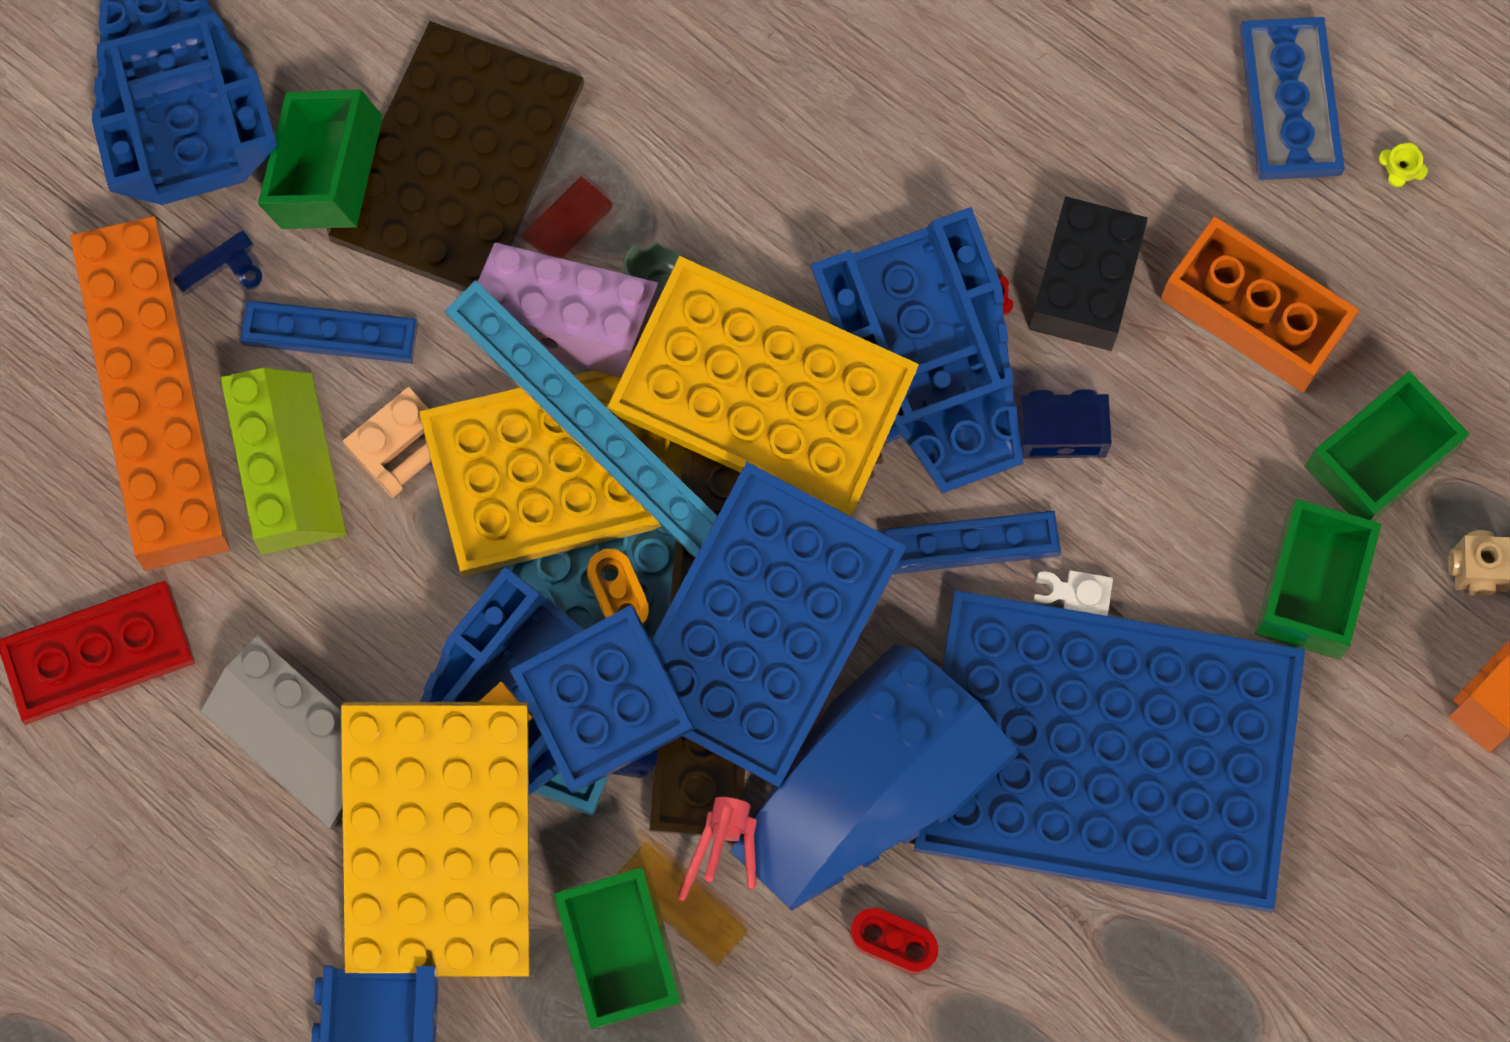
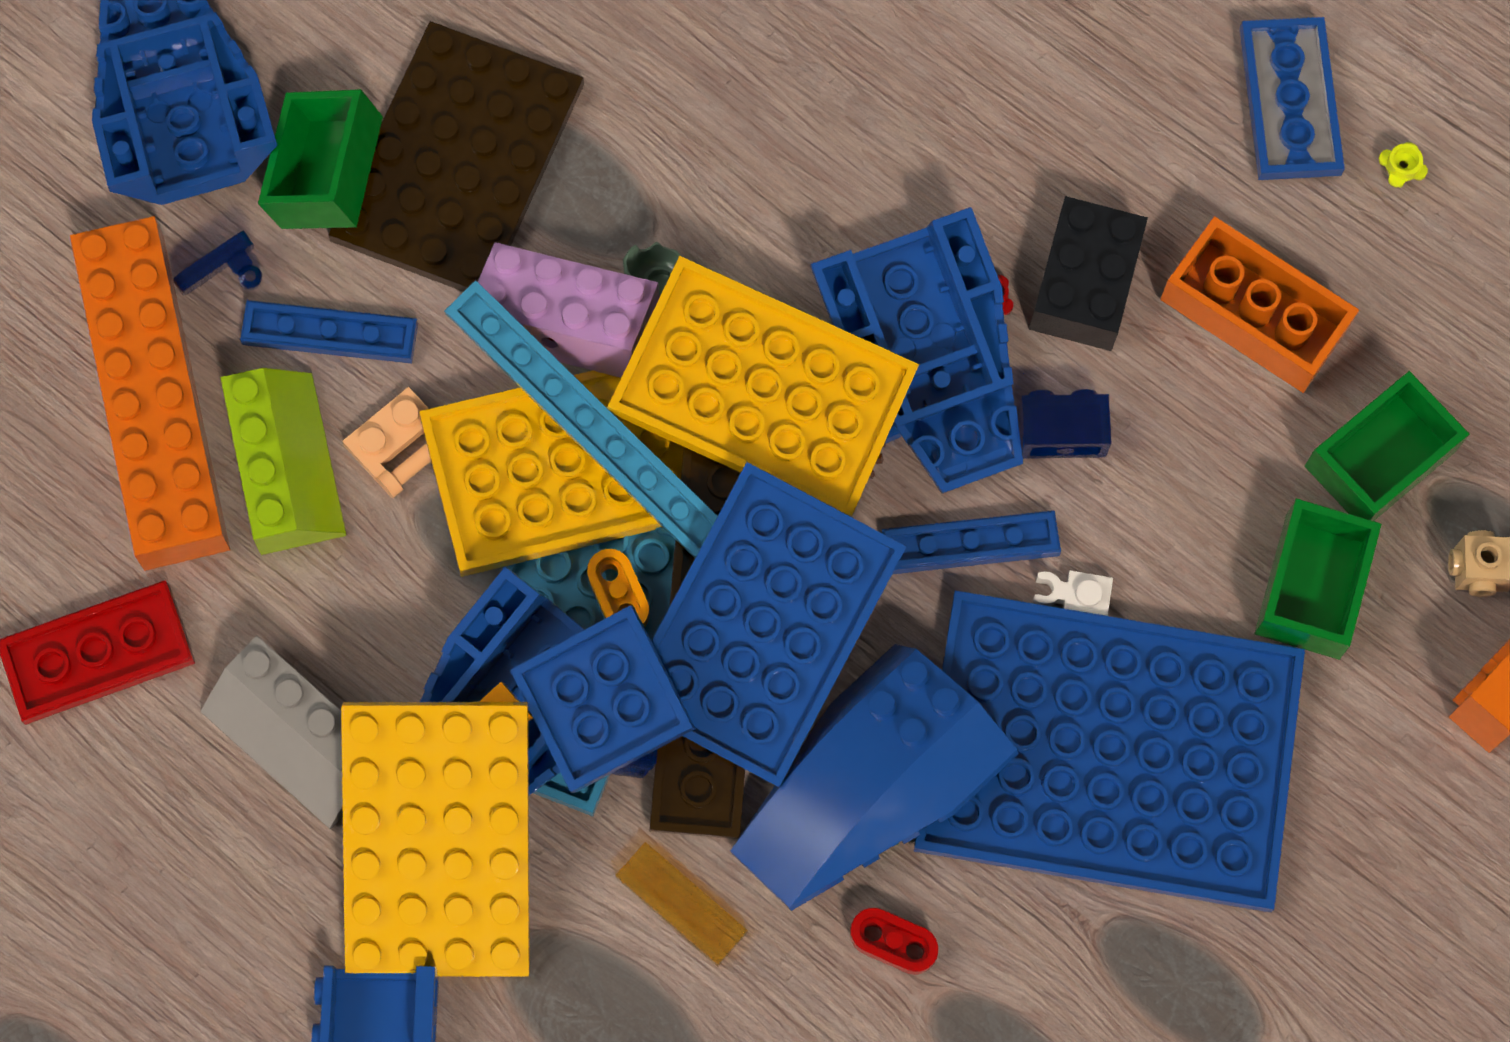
(568, 219): clear red plate -> none
(619, 948): green piece -> none
(725, 822): coral plant -> none

